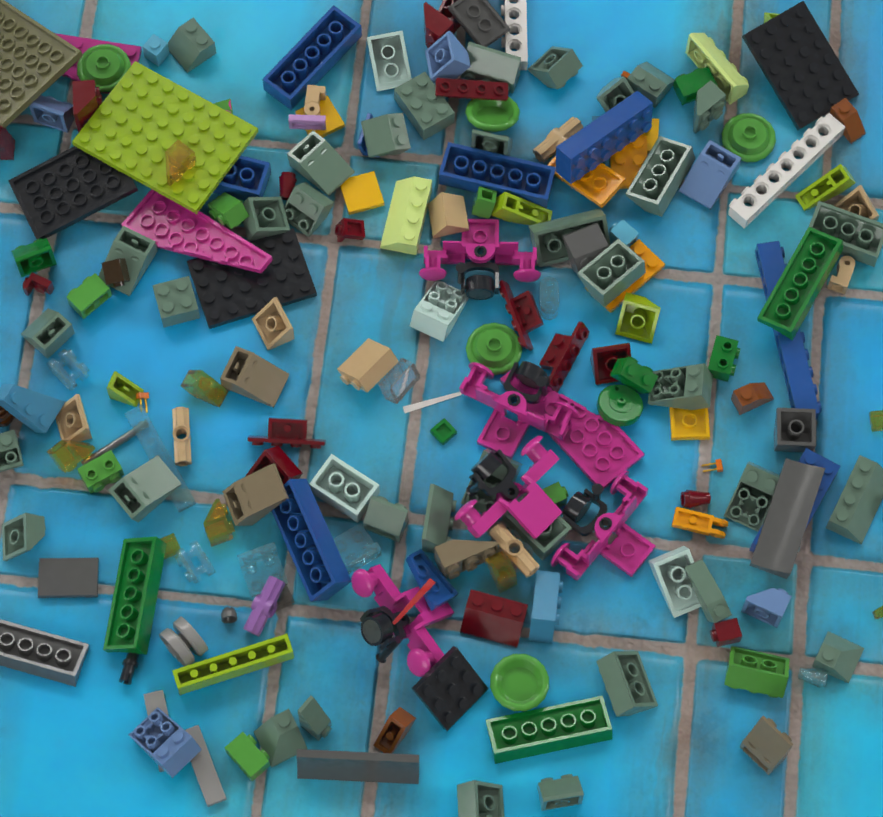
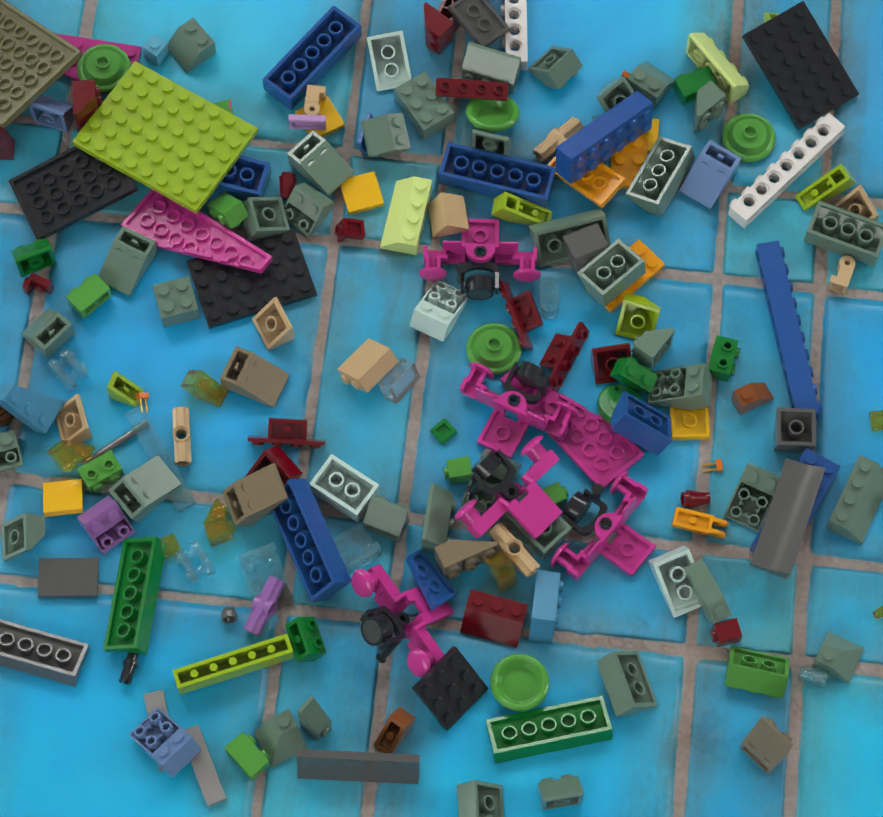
(62, 497): none -> yellow tile
(106, 524): none -> medium lavender slope
(116, 272): dark brown brick -> none
(178, 160): clear yellow slope -> none
(186, 640): light grey wheel -> none
(305, 639): none -> green brick
(412, 407): white sticker -> none
(415, 599): red sticker -> none
(447, 58): medium blue slope -> none
(458, 470): none -> bright green brick
(484, 202): bright green brick -> none
(624, 232): medium azure brick -> none
(641, 424): none -> blue slope
(652, 346): none -> sand green slope
(767, 605): medium blue slope -> none
(801, 282): green arch -> none
(849, 117): dark orange slope -> none

